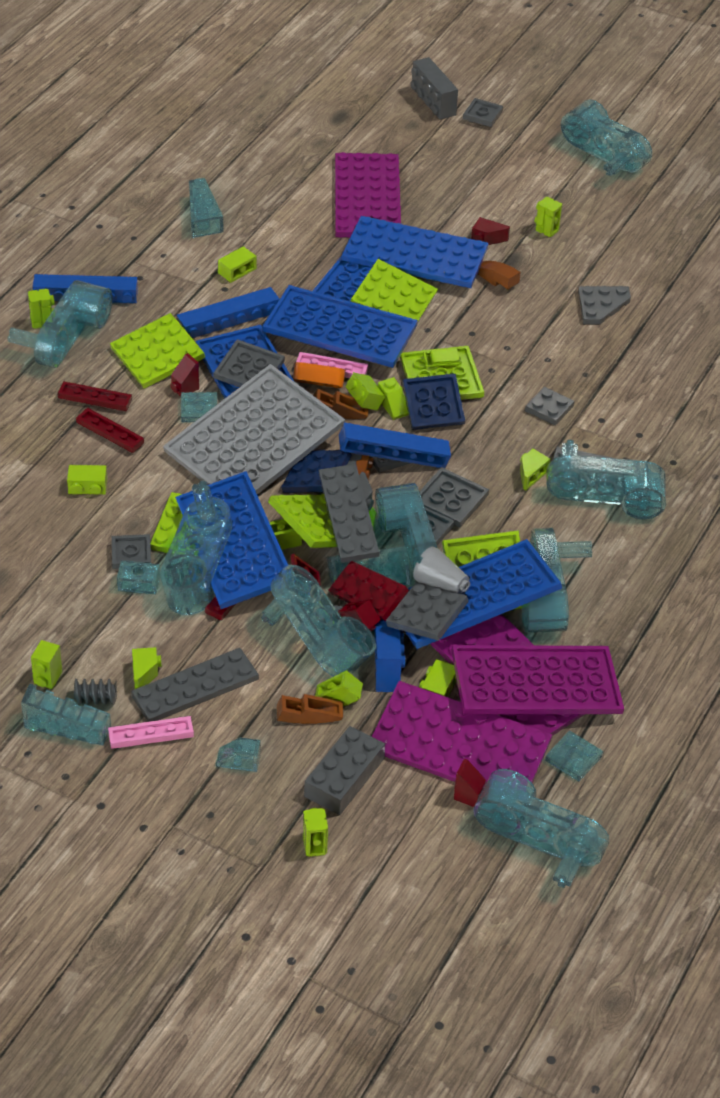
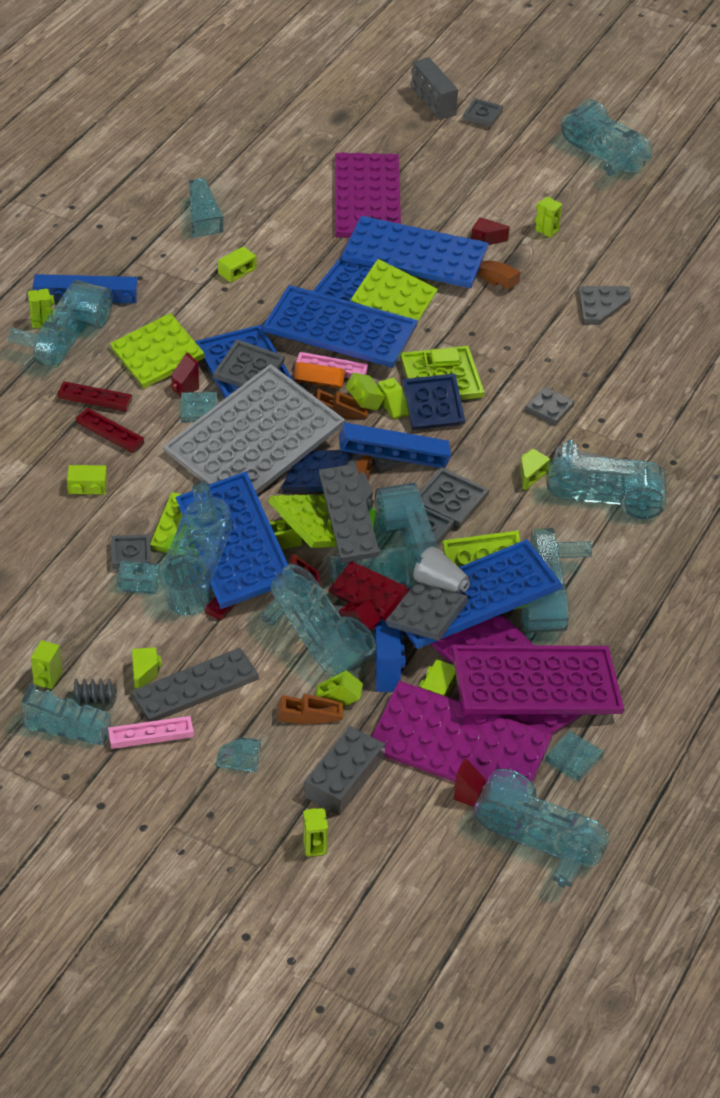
(228, 312): blue brick -> none

